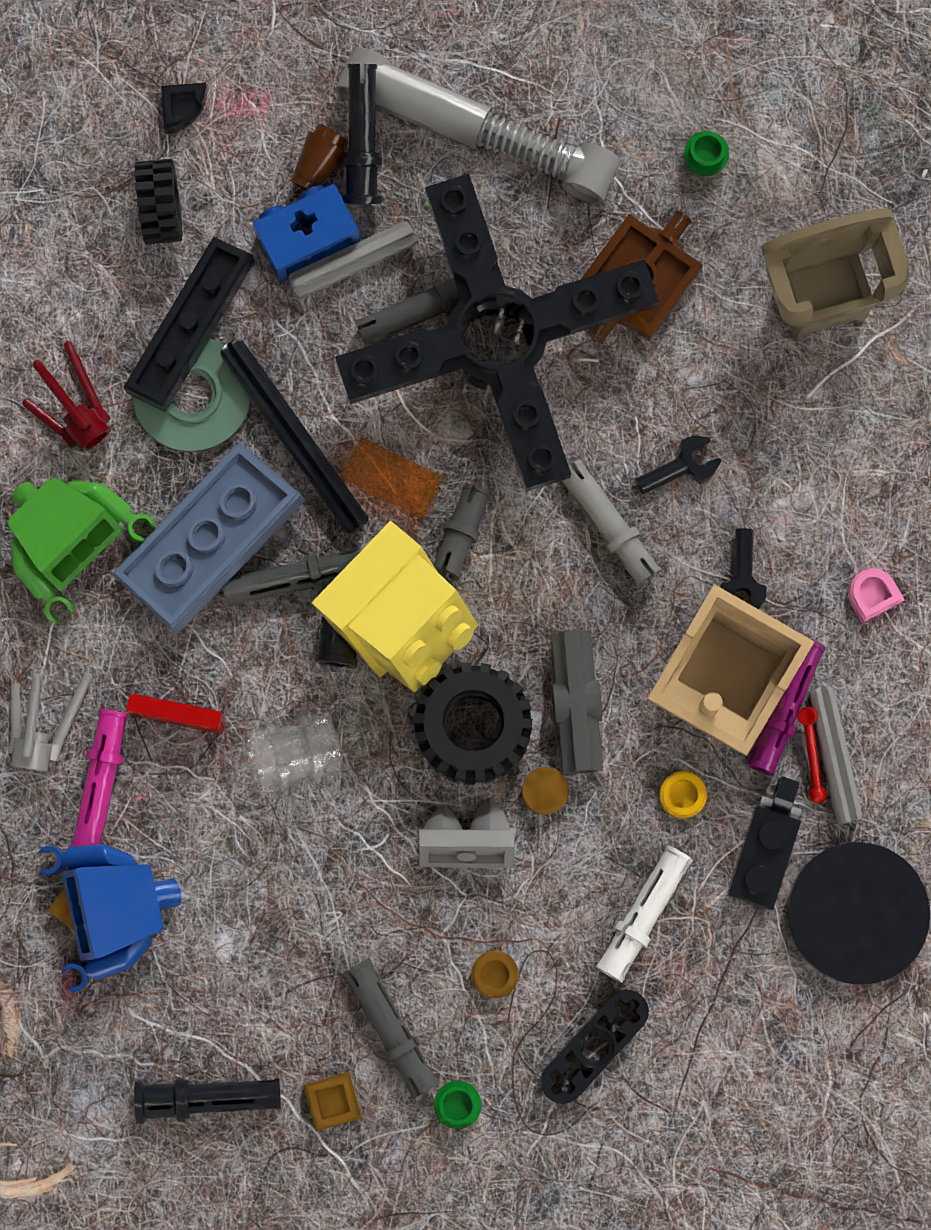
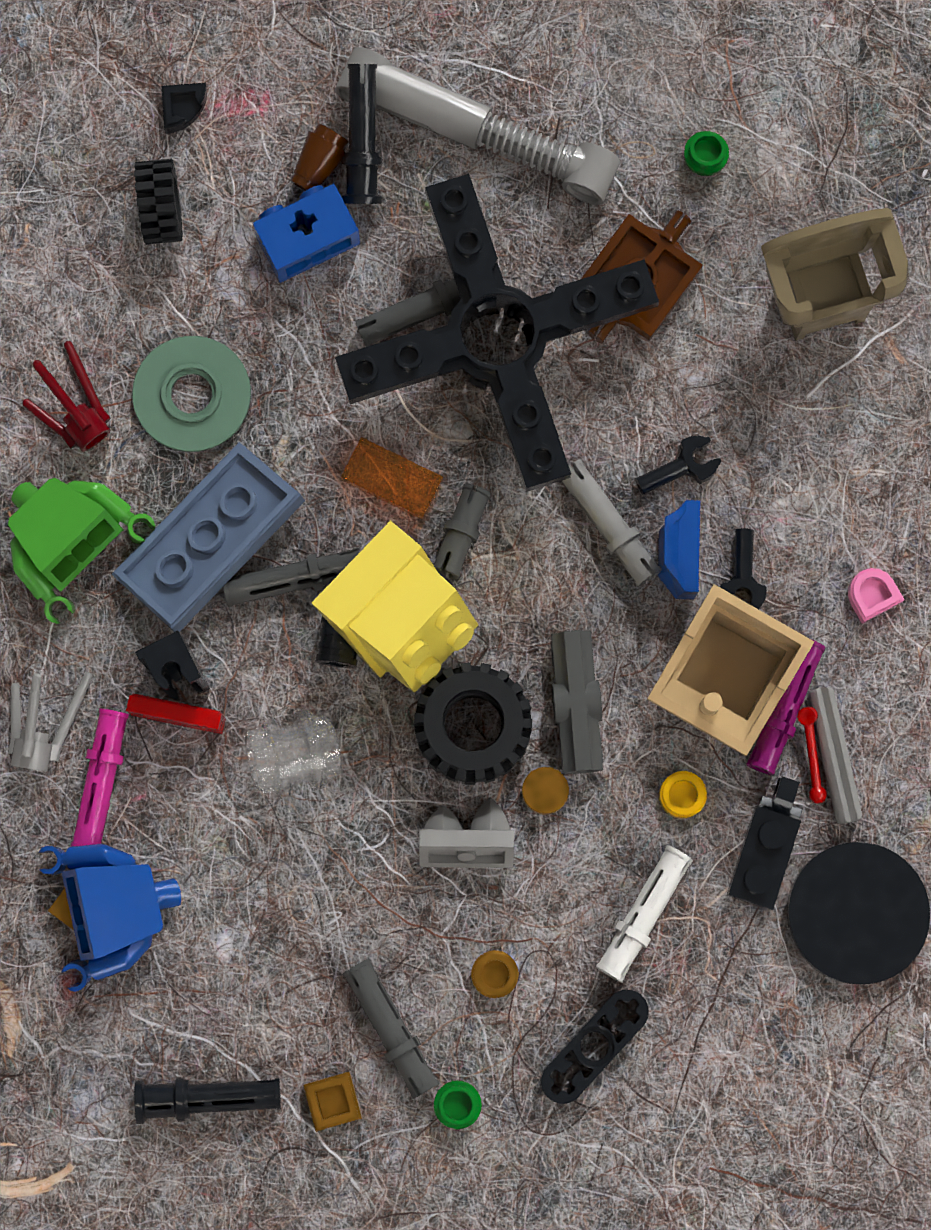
(168, 660): none -> black hinge
(189, 324): black tile -> none
(294, 436): black axle -> none
(352, 259): light grey axle -> none
(680, 550): none -> blue slope

